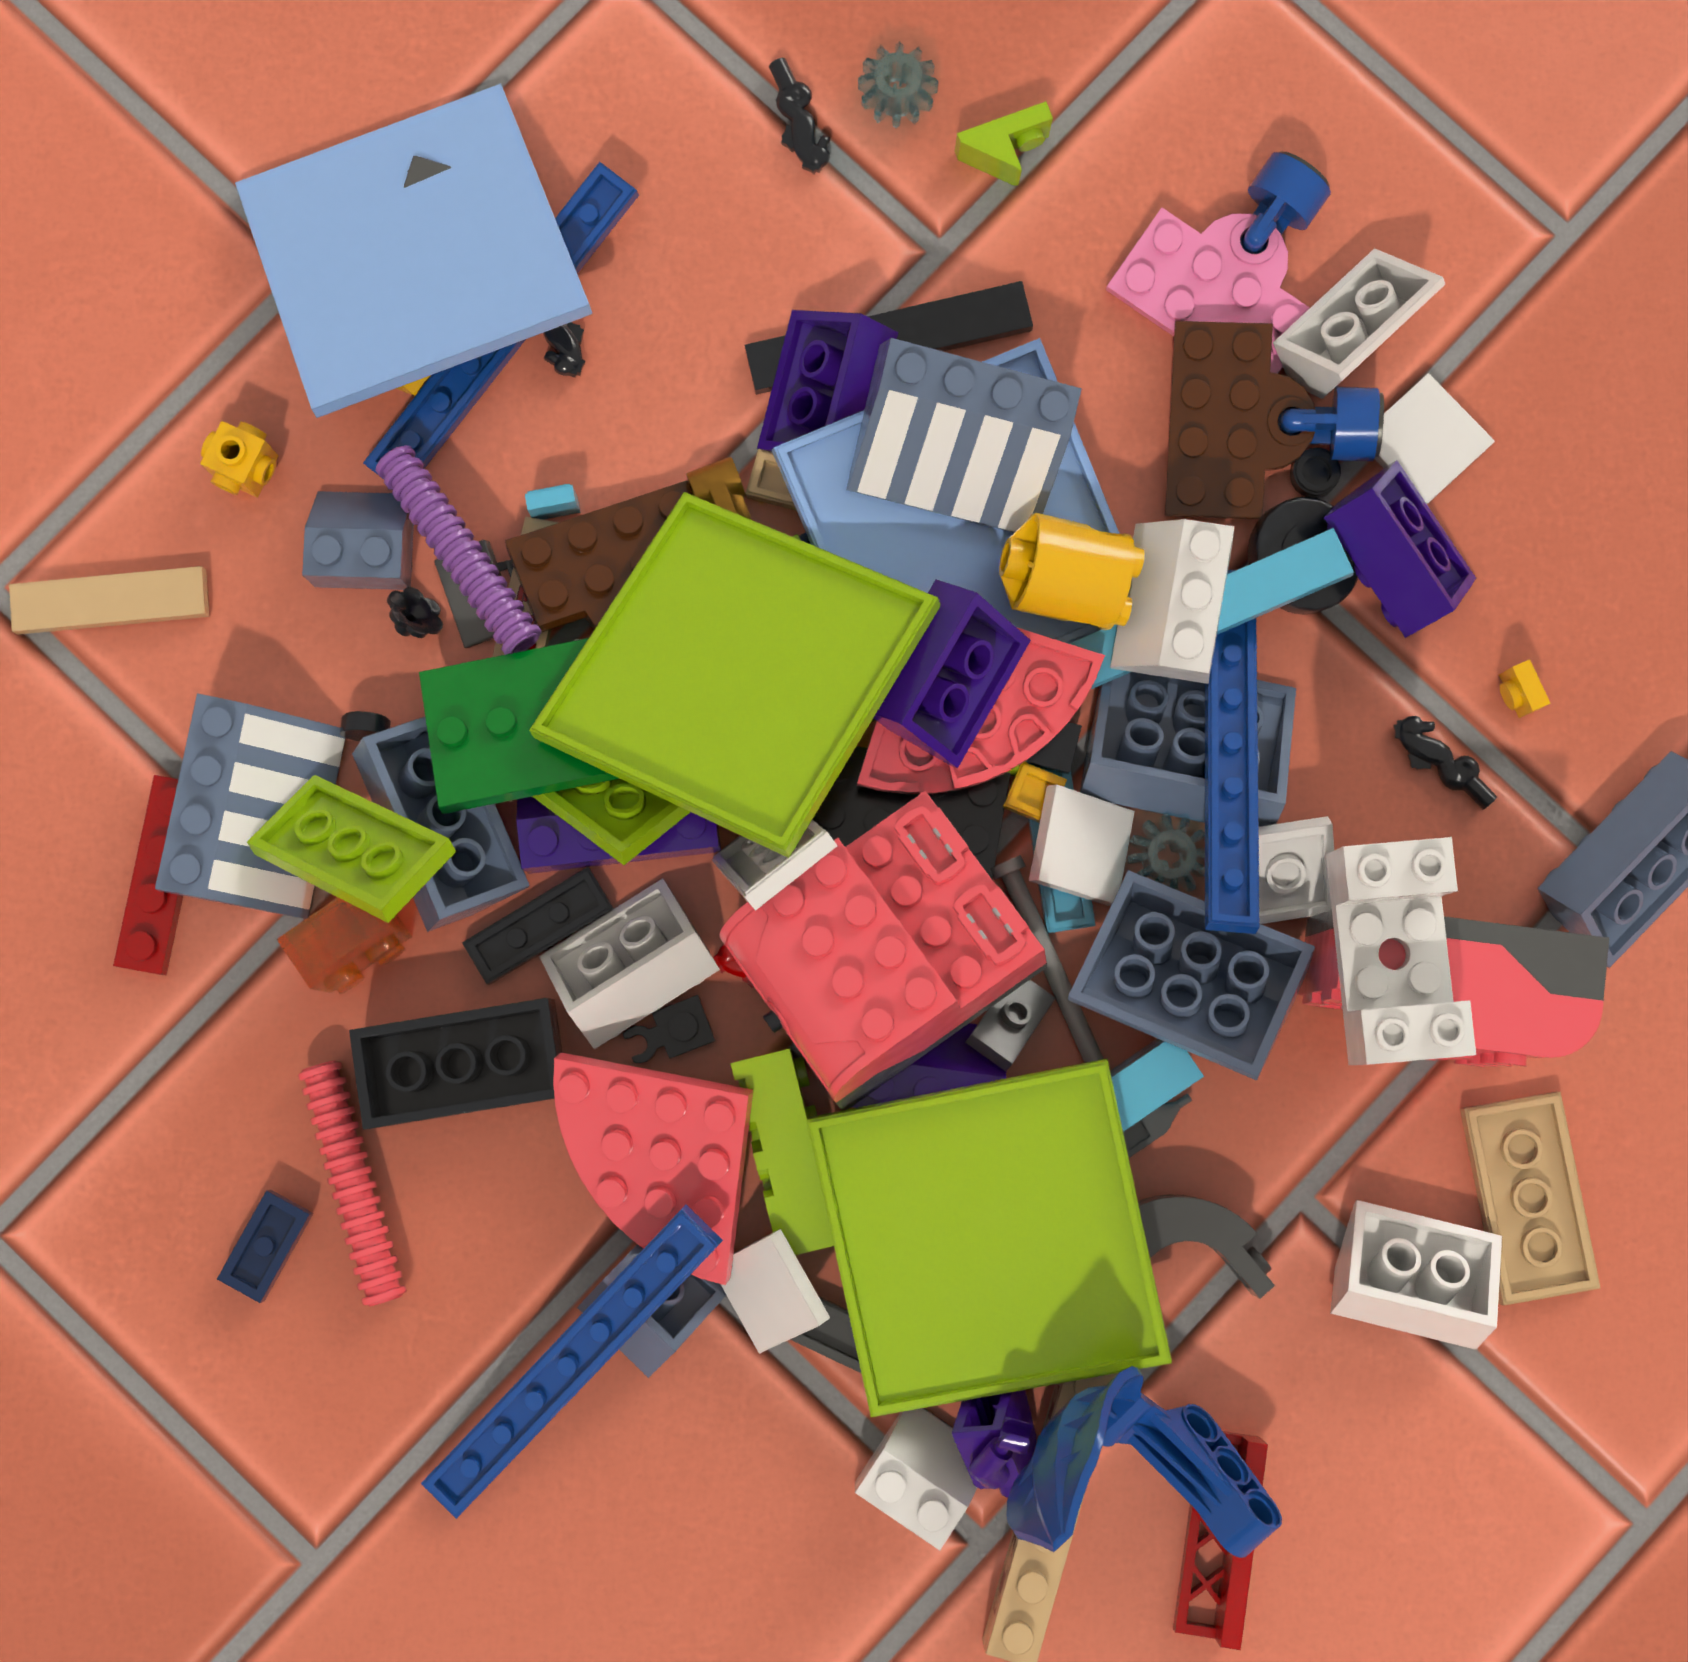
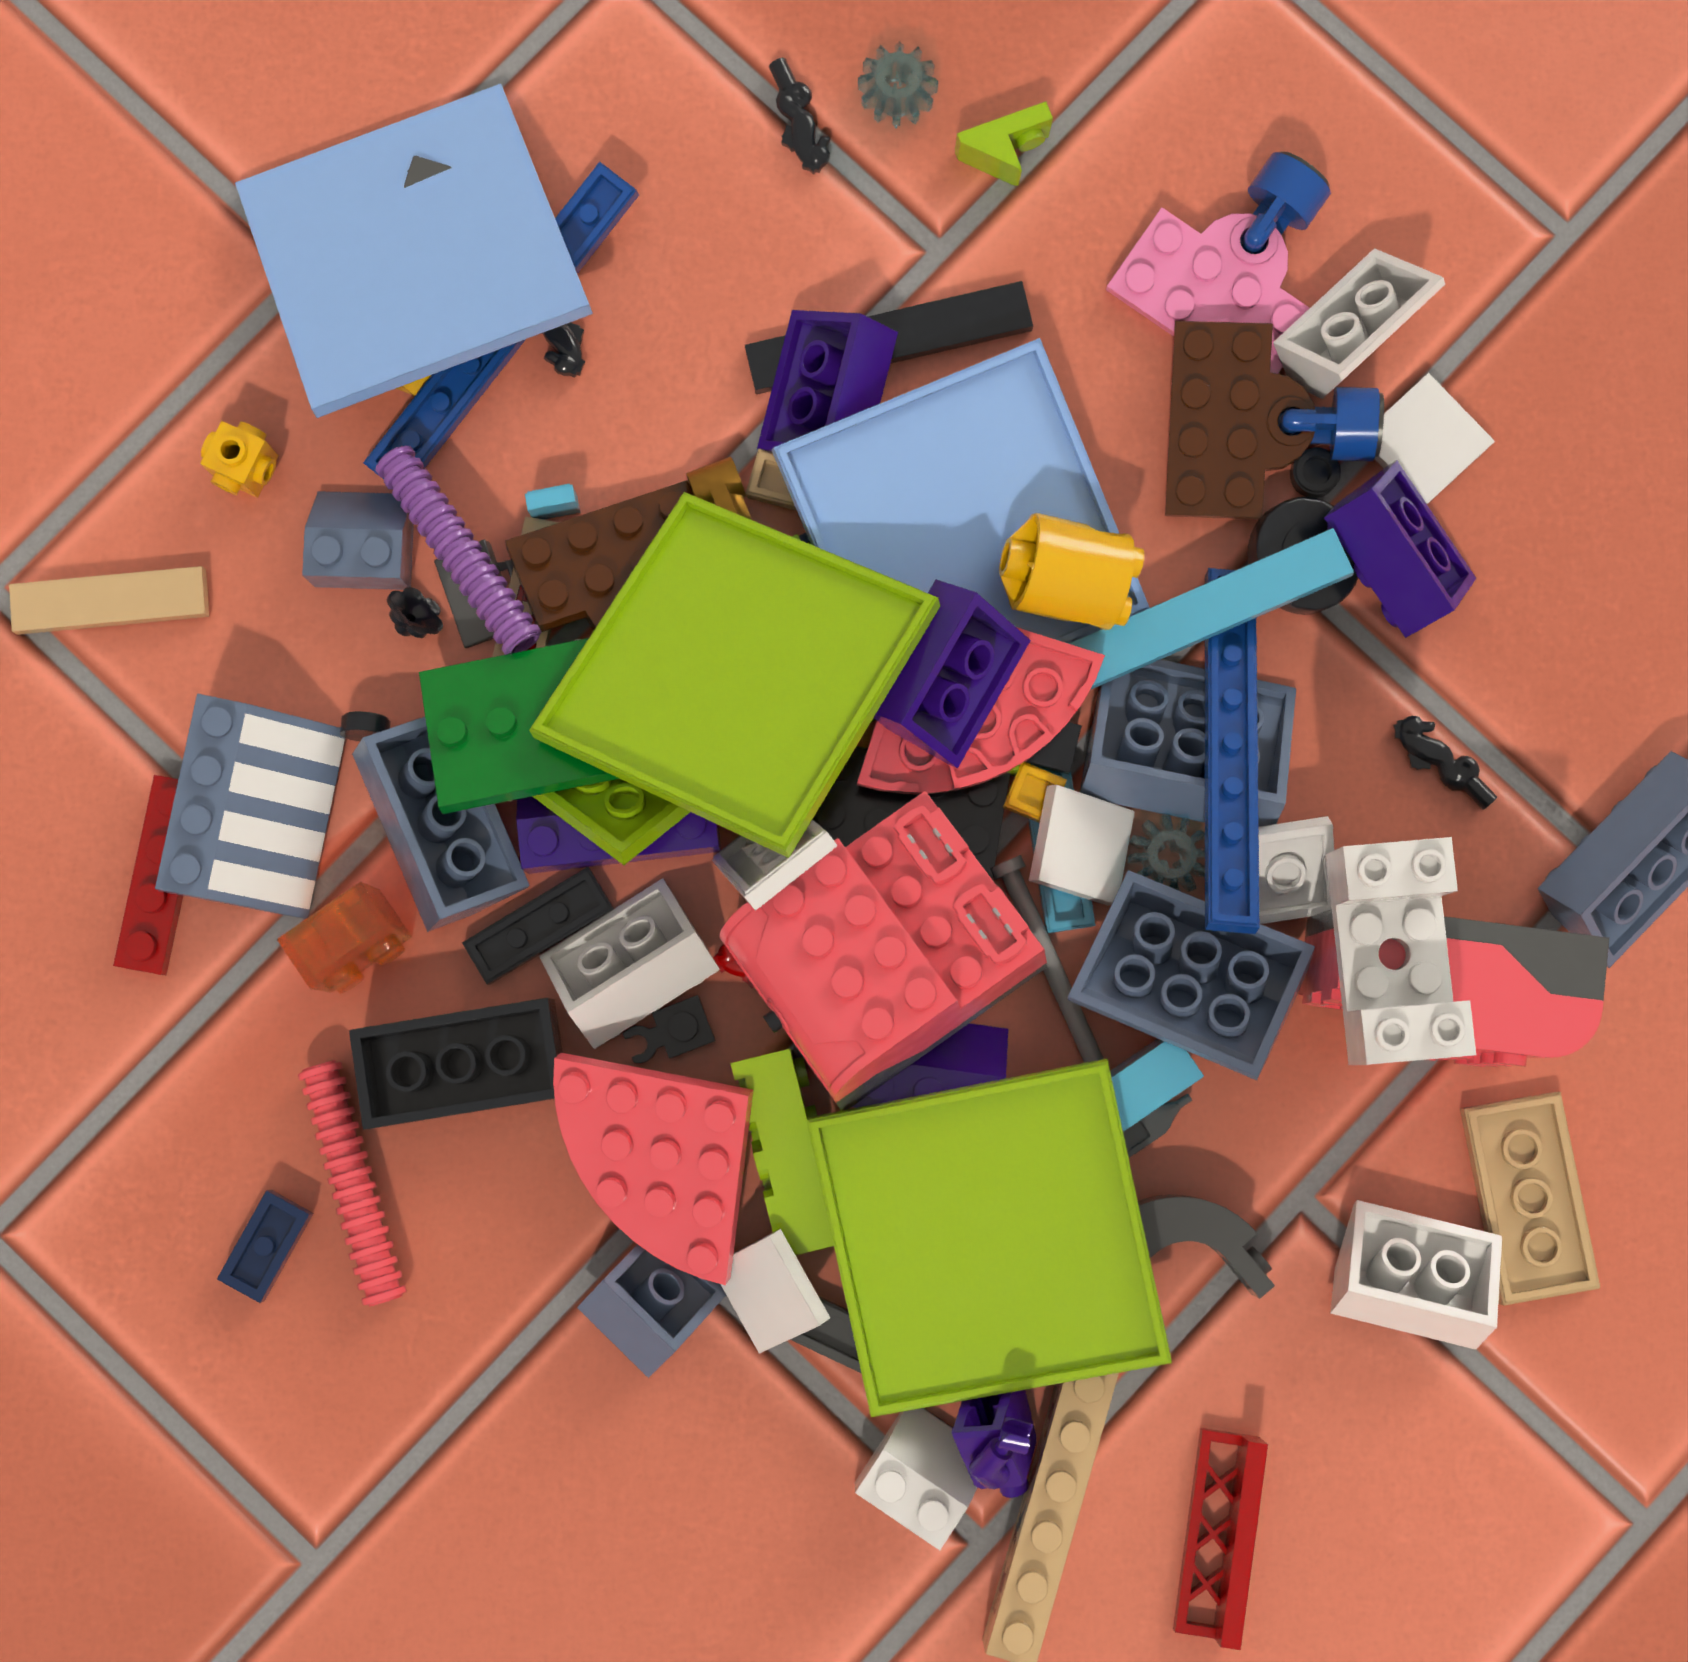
(352, 847): lime plate -> none
(572, 1360): blue tile -> none
(961, 436): sand blue slope -> none
(1010, 1024): dark grey plate -> none
(1175, 600): white slope -> none
(1177, 1442): blue piece -> none
(1523, 689): yellow plate -> none

